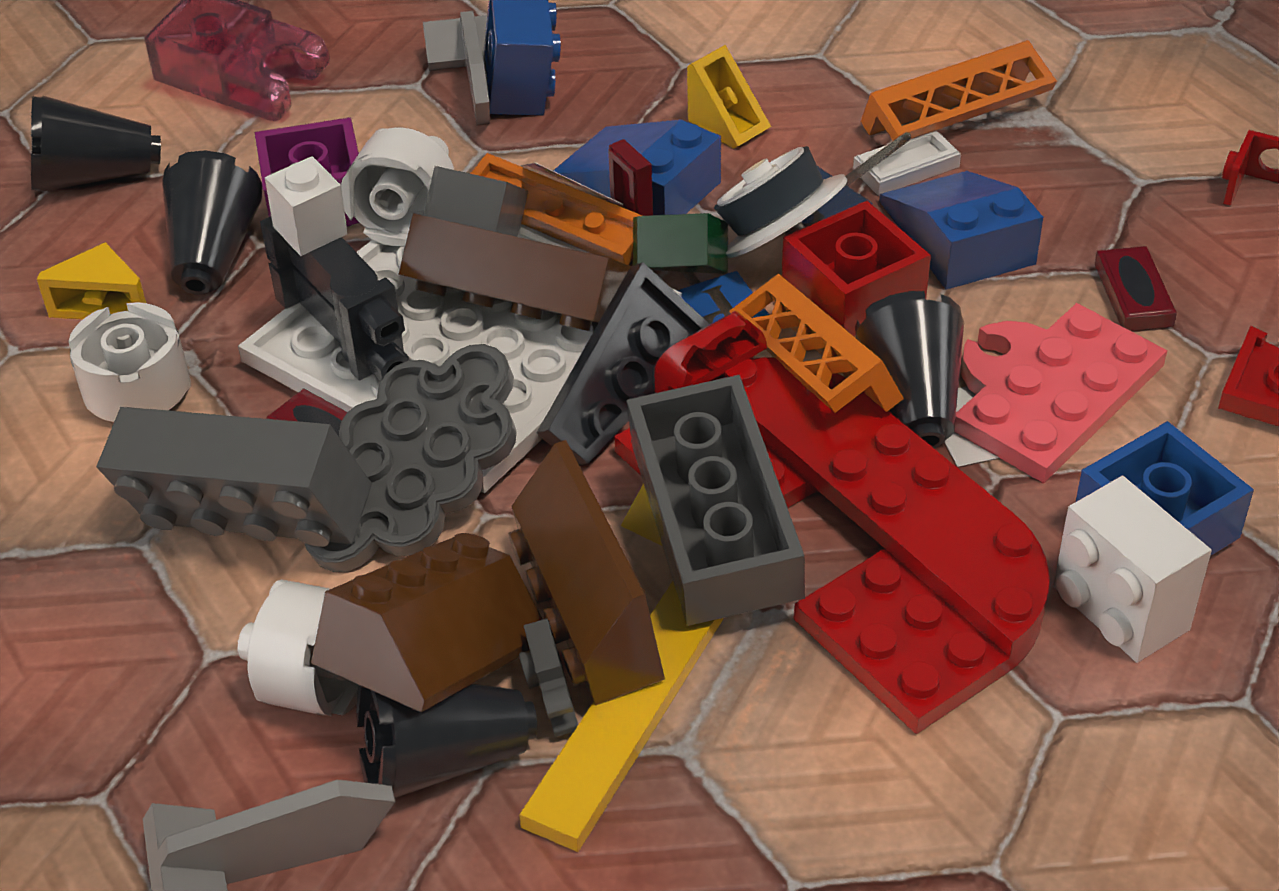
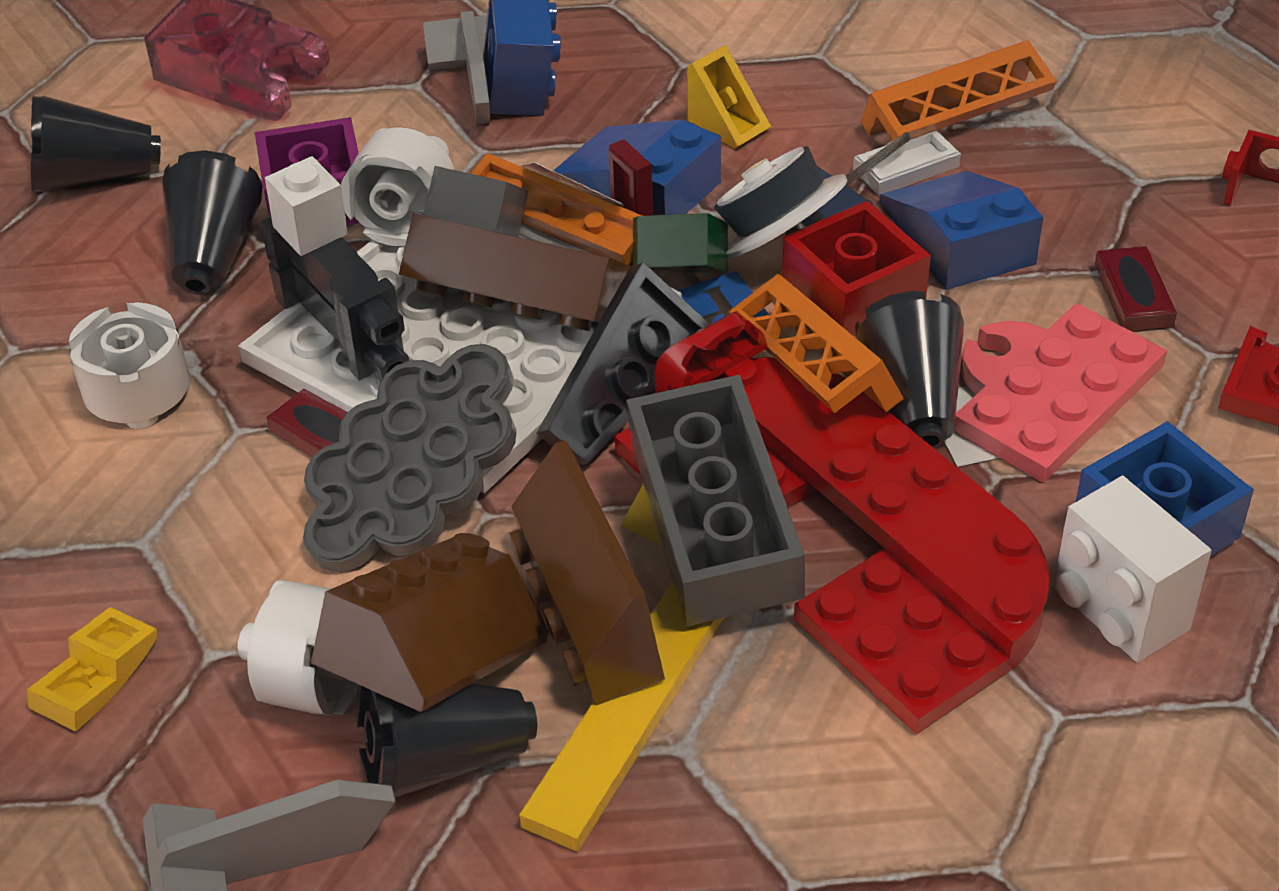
(89, 284): yellow slope -> none
(98, 666): none -> yellow slope
(236, 475): dark grey brick -> none
(544, 669): dark grey plate -> none

